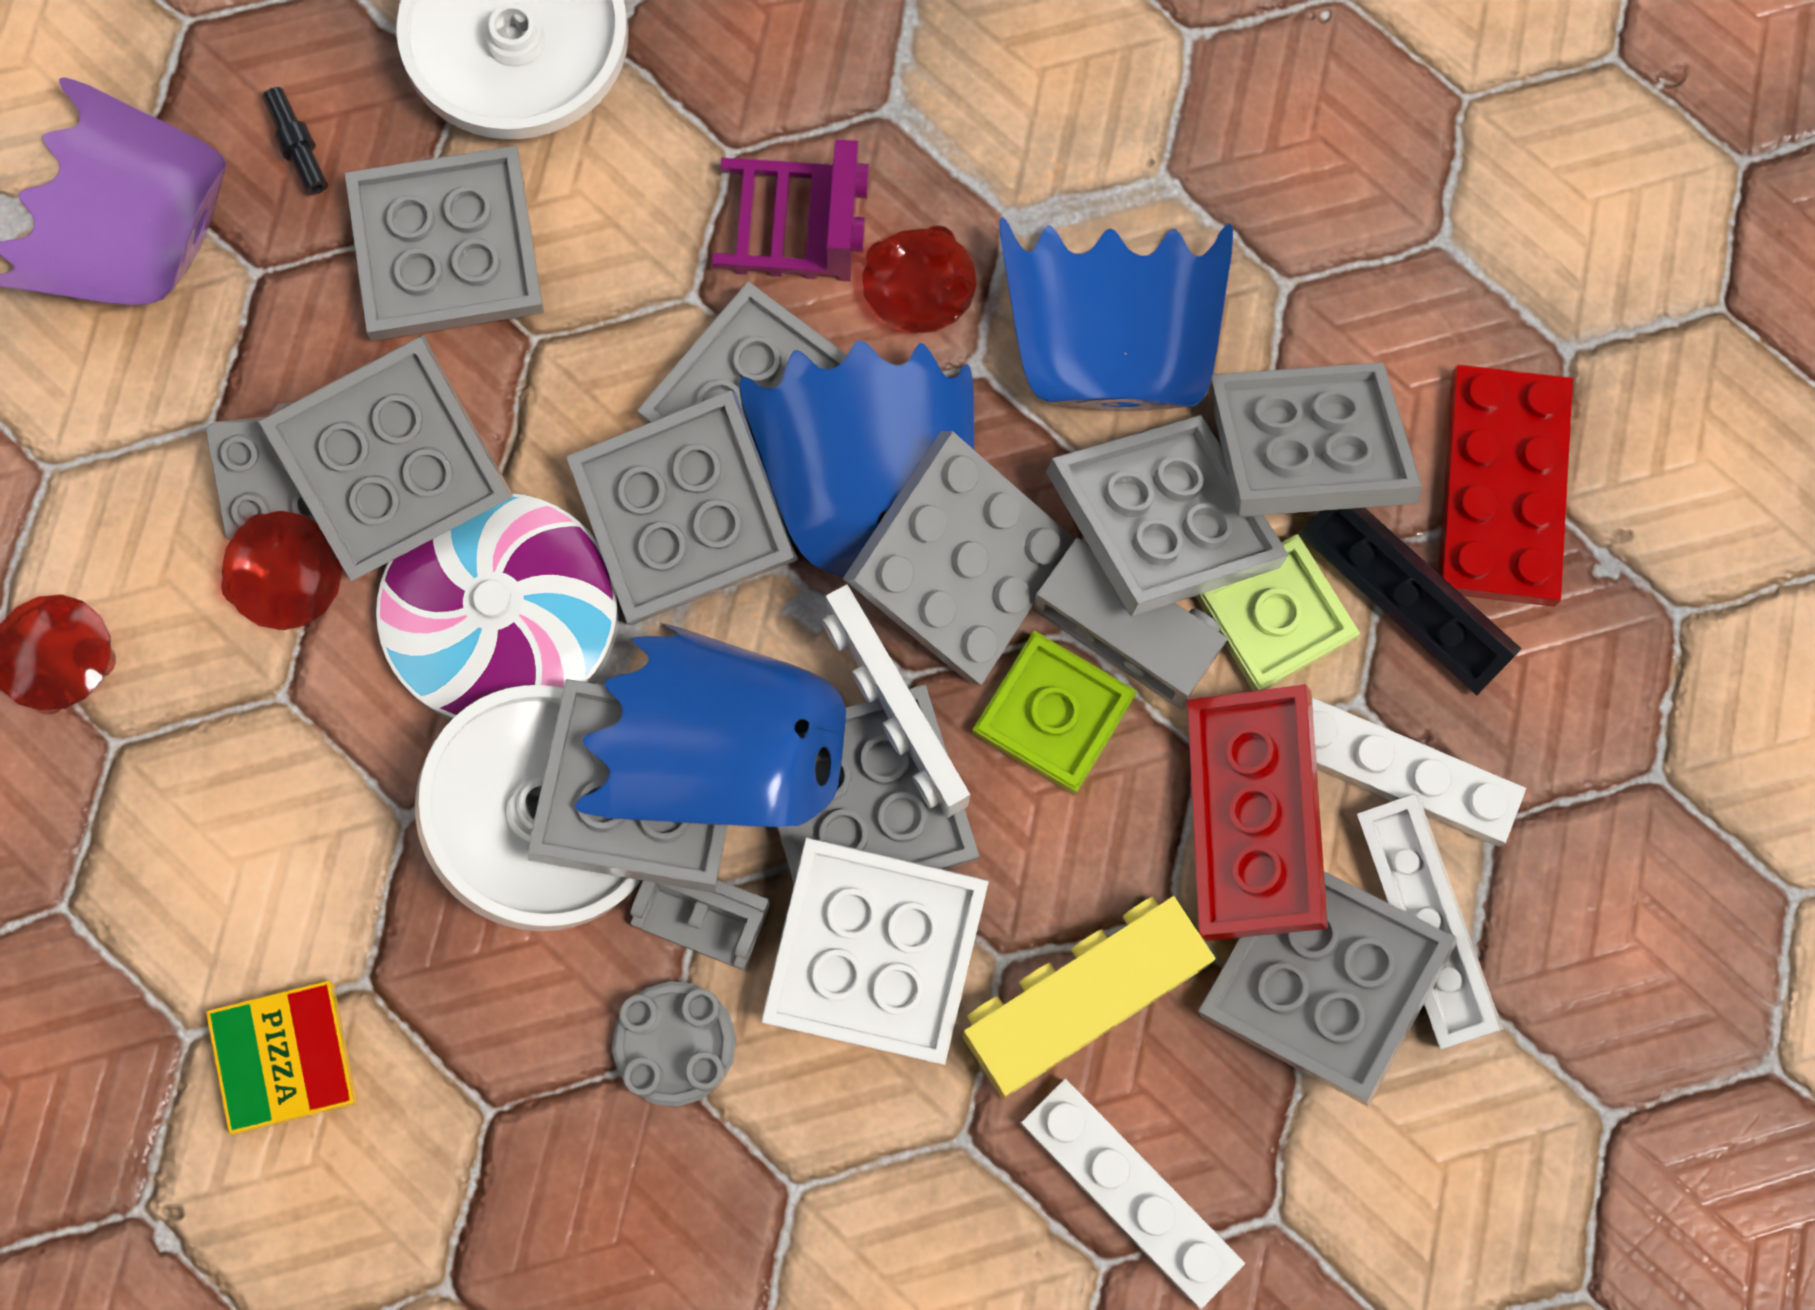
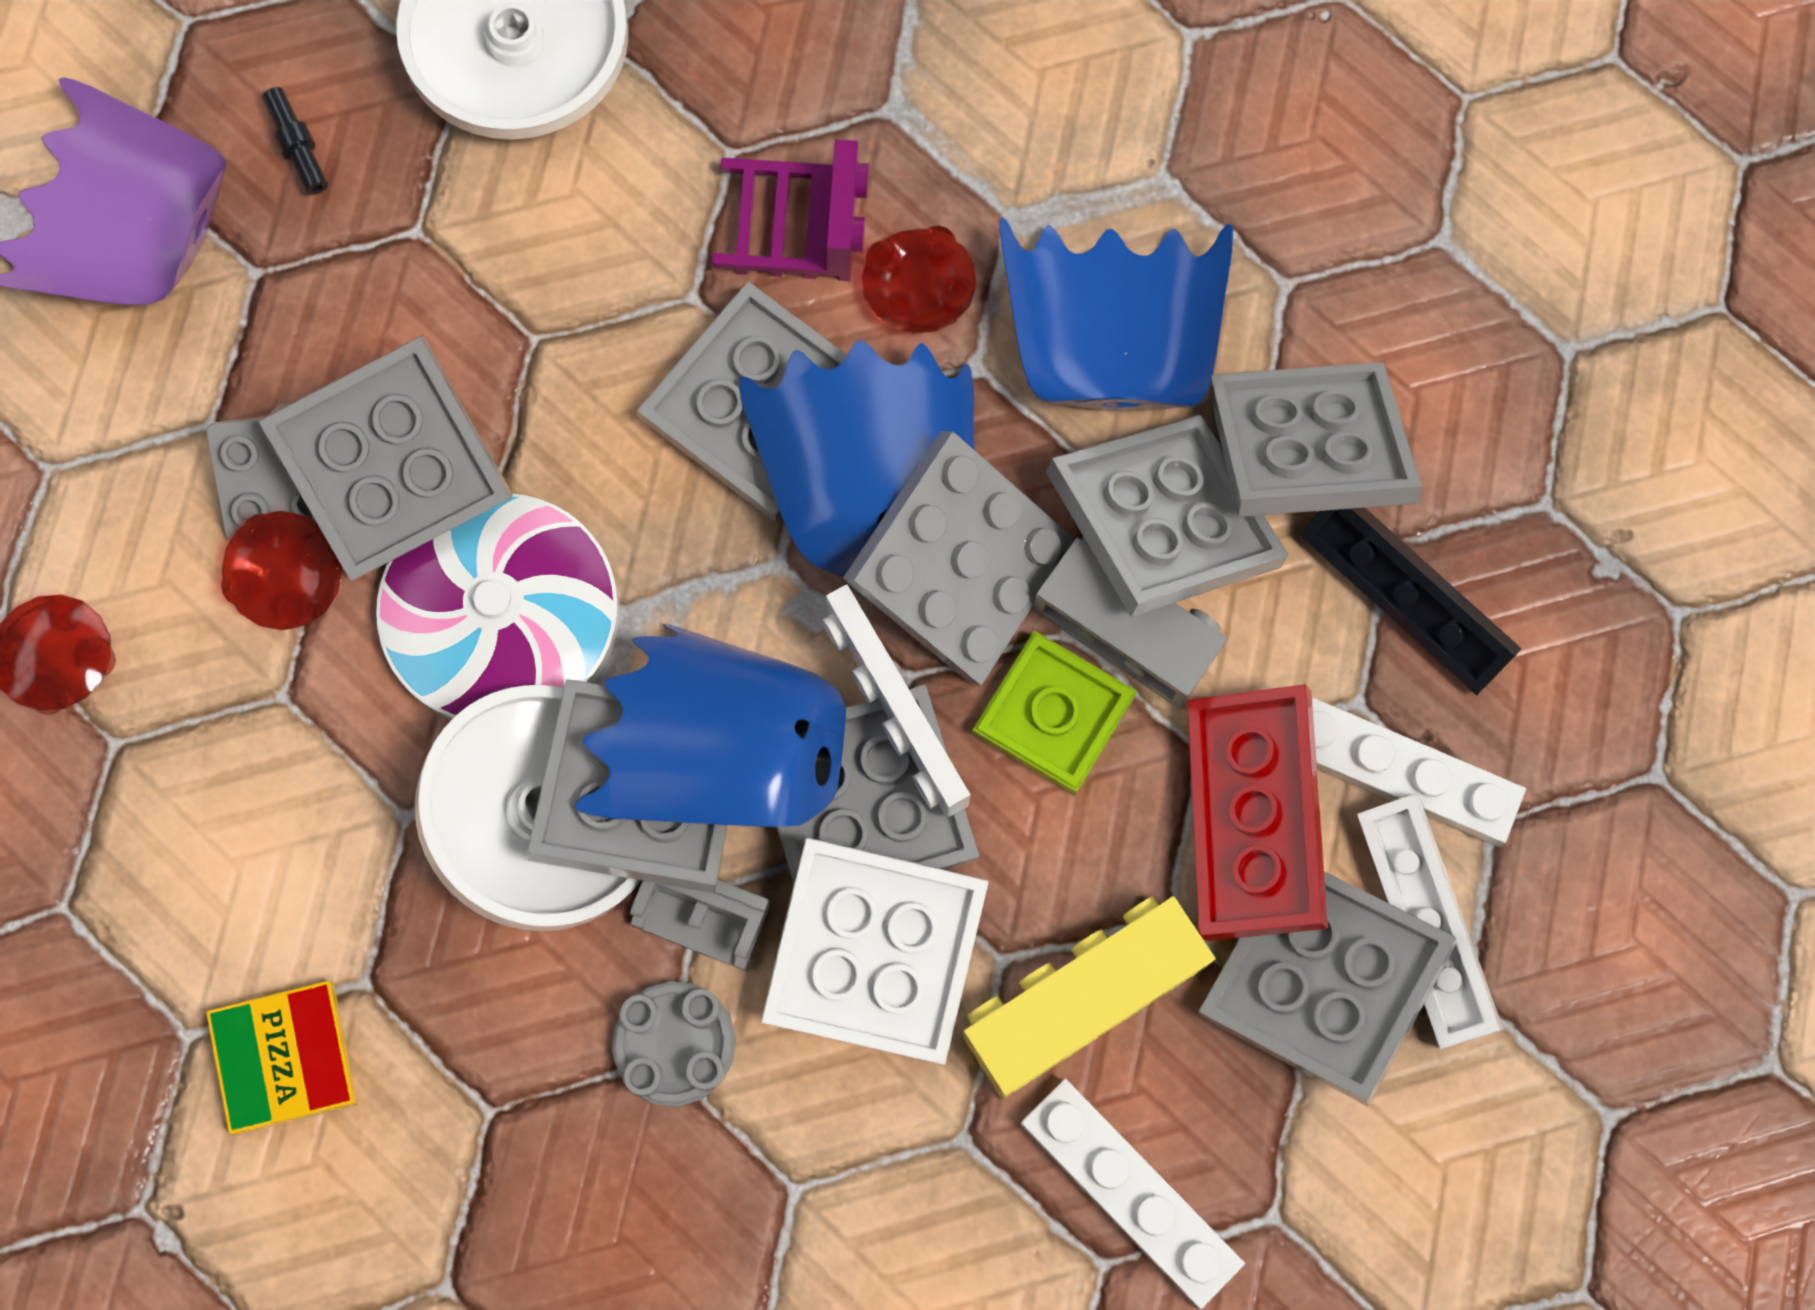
(443, 243): light grey plate -> none
(681, 507): light grey plate -> none
(1280, 618): yellowish green tile -> none
(1506, 485): red plate -> none

